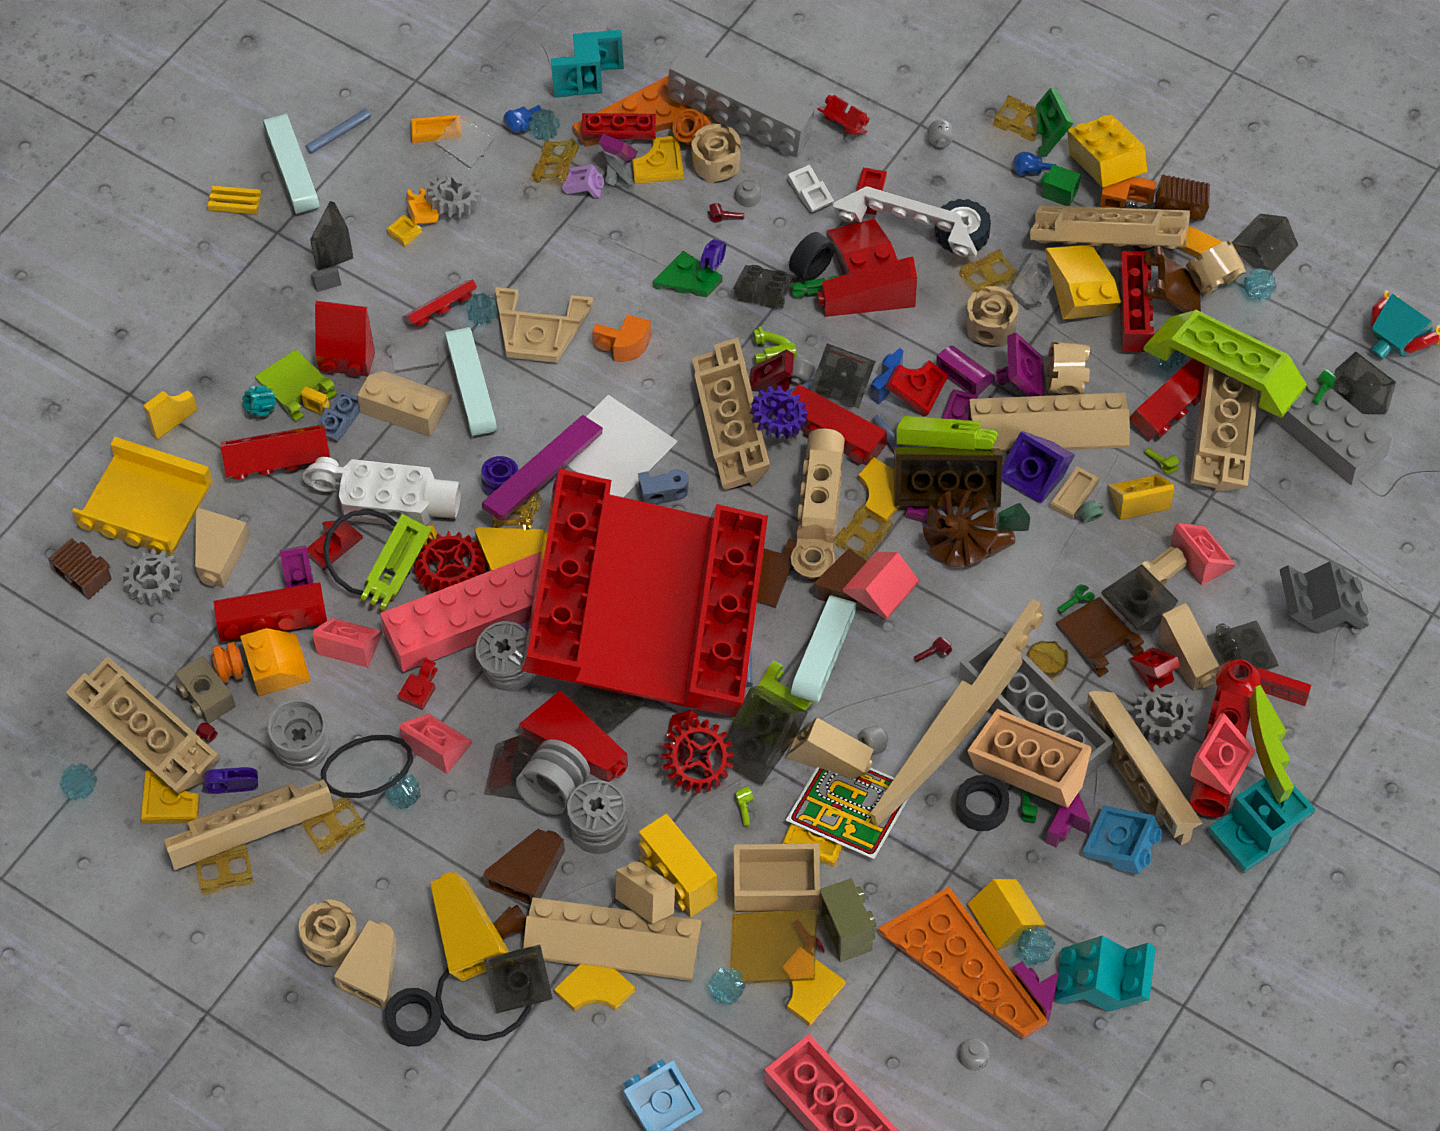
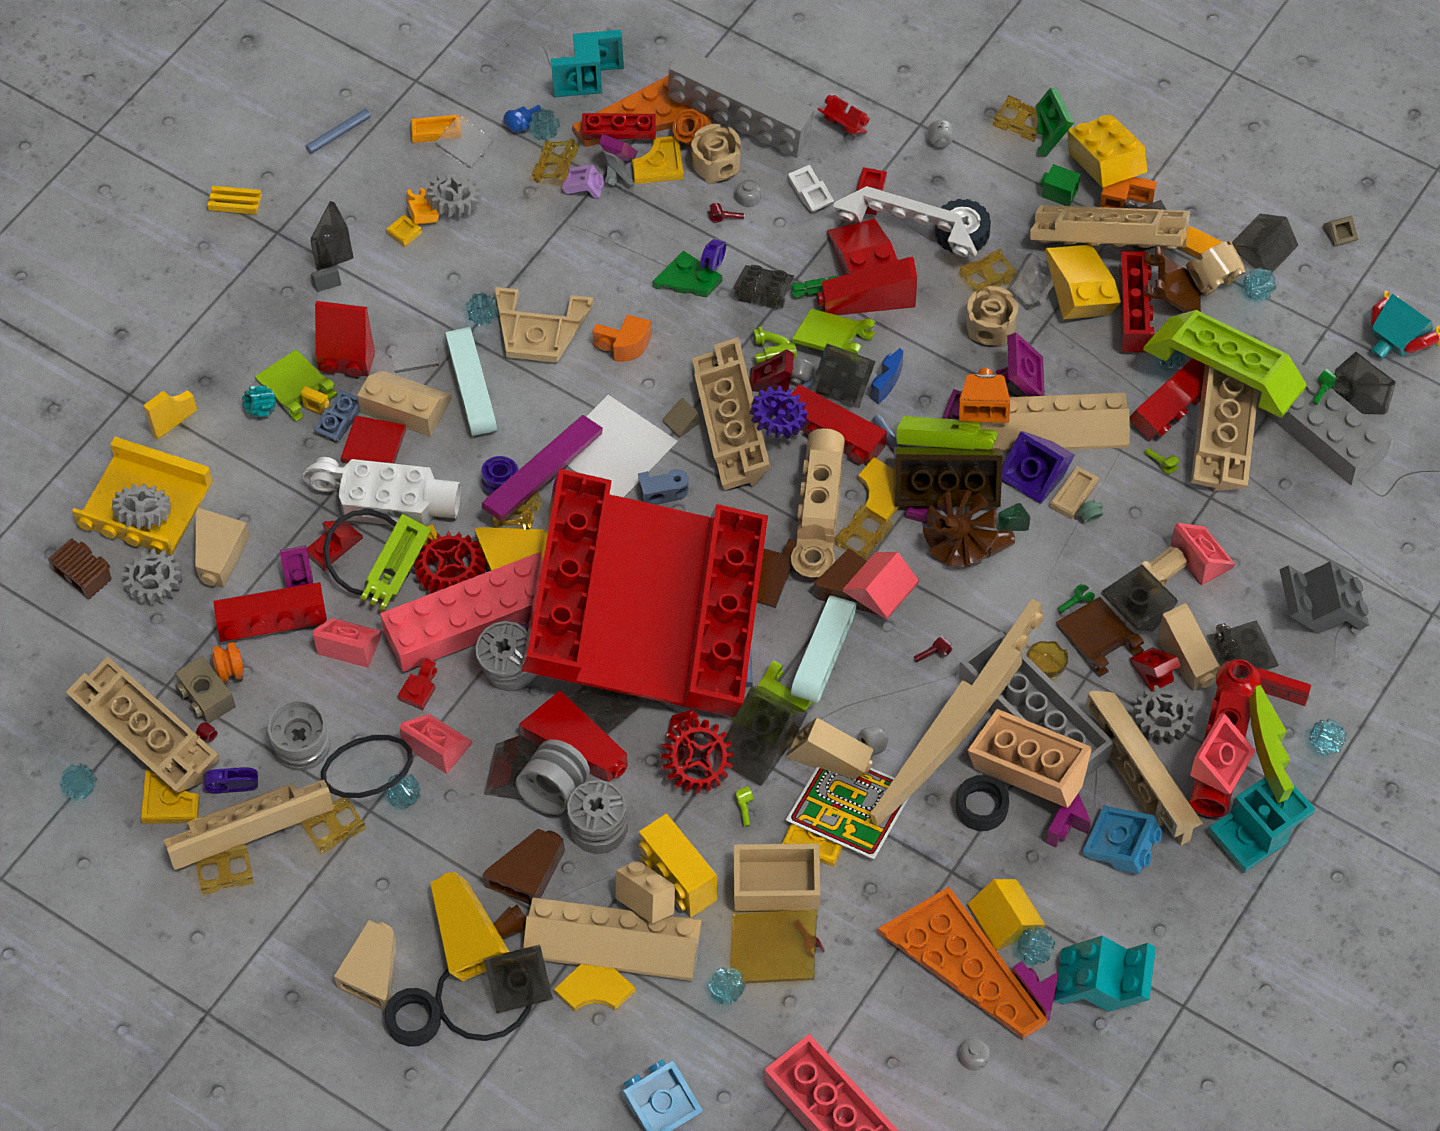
(141, 506): none -> light grey gear
(274, 451): red brick -> none
(275, 660): light orange slope -> none
(291, 163): light aqua beam -> none
(328, 932): tan brick -> none
(373, 440): none -> red tile
(440, 304): red tile -> none
(681, 418): none -> dark tan slope
(811, 256): black tyre -> none
(814, 995): yellow tile -> none
(824, 328): none -> lime flag
(846, 919): olive brick -> none
(917, 386): red tile -> none
(964, 371): magenta brick -> none
(984, 398): none -> orange torso
(1028, 163): blue piece -> none
(1029, 811): green hand -> none
(1067, 368): tan brick -> none
(1141, 496): yellow slope -> none
(1183, 194): reddish brown brick -> none
(1327, 736): none -> clear light blue gear
(1341, 230): none -> dark tan slope

